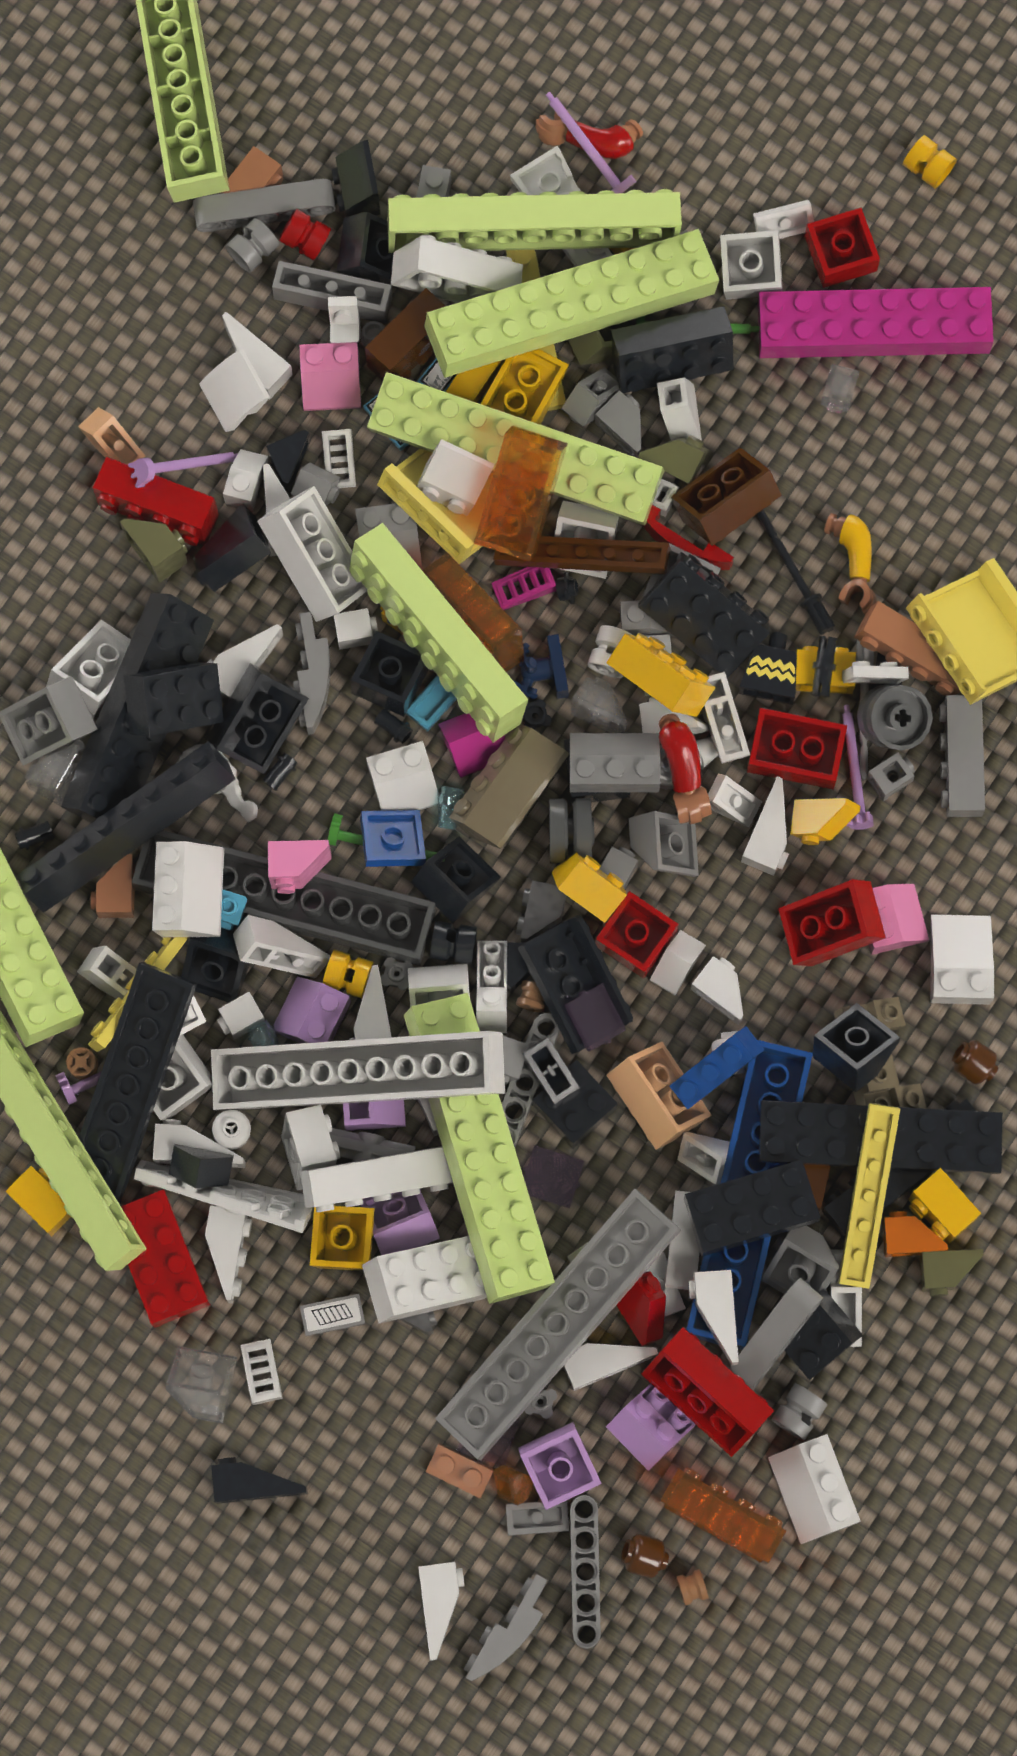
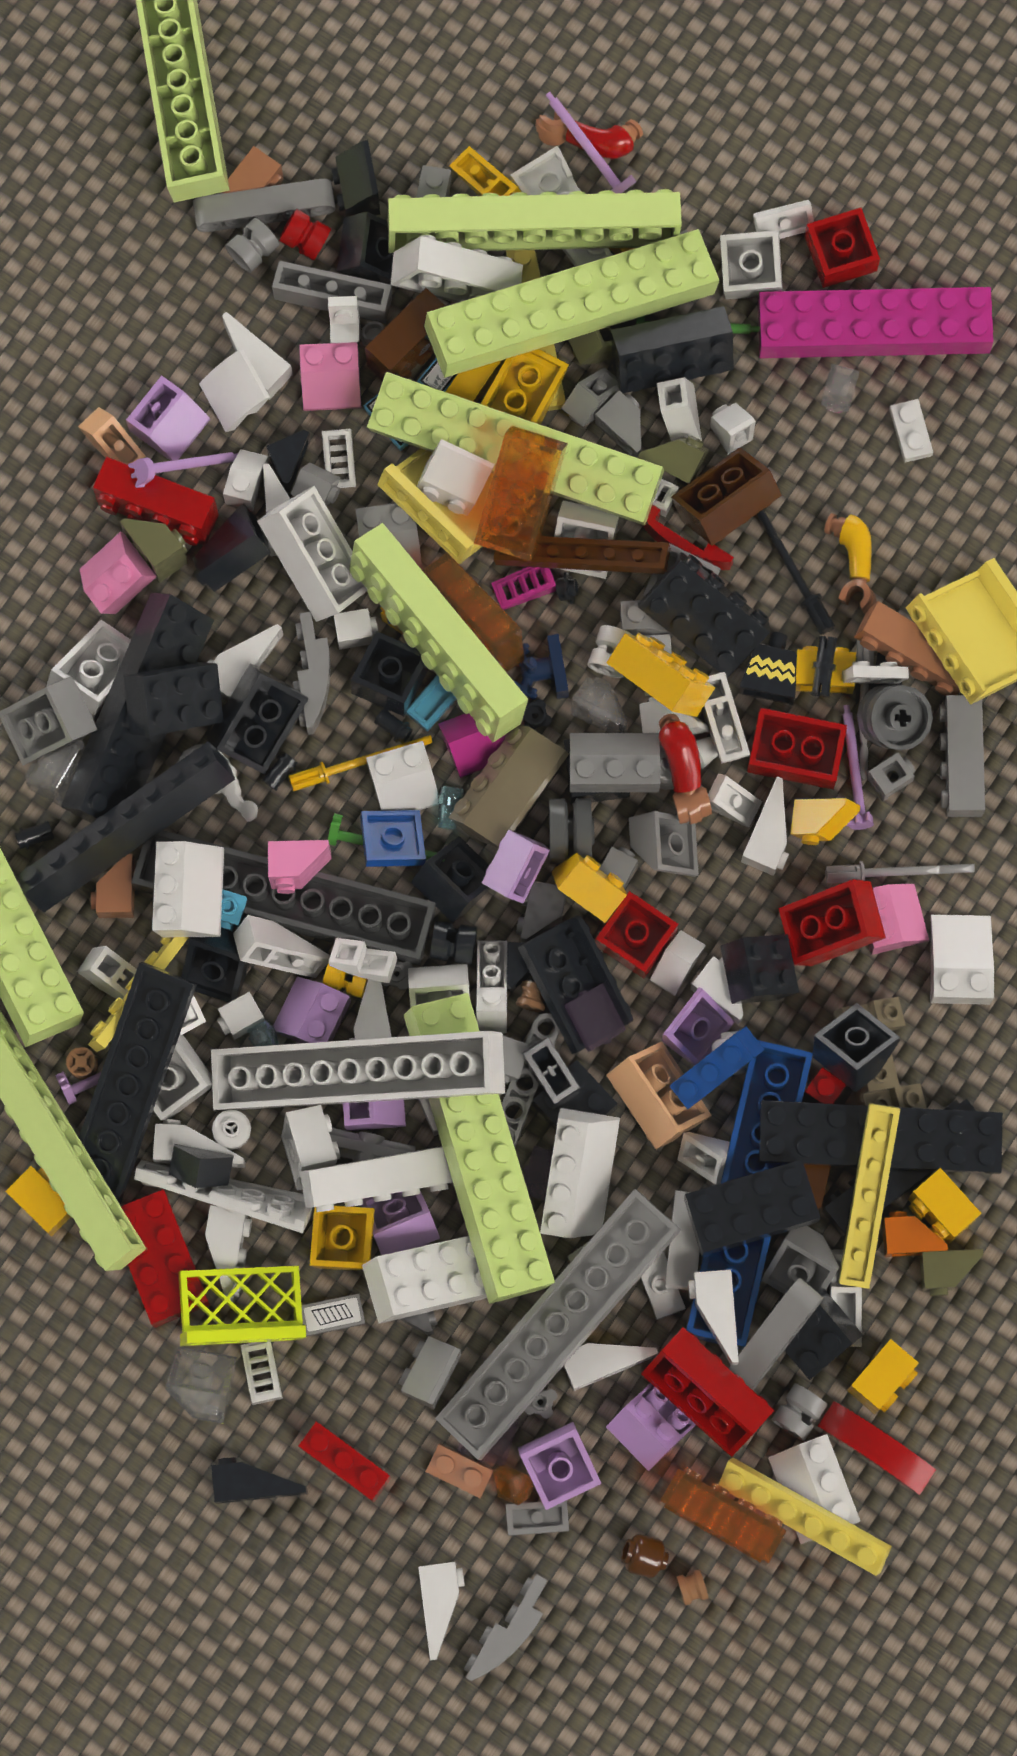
(115, 575): none -> bright pink slope
(167, 419): none -> lavender slope
(241, 1332): none -> neon yellow fence
(320, 774): none -> yellow piece
(344, 1461): none -> red brick
(358, 960): none -> white slope
(430, 1371): none -> light grey slope
(481, 175): none -> yellow slope
(515, 866): none -> lavender slope
(579, 1174): none -> white slope
(591, 1557): light grey beam -> none
(645, 1309): red slope -> none
(697, 1027): none -> lavender slope
(732, 426): none -> white slope
(759, 969): none -> black brick
(805, 1516): none -> light yellow plate
(824, 1088): none -> red brick
(844, 873): none -> light grey piece
(877, 1447): none -> red slope
(883, 1376): none -> yellow brick
(911, 430): none -> white plate
(930, 162): yellow wheel -> none
(975, 1062): reddish brown head -> none

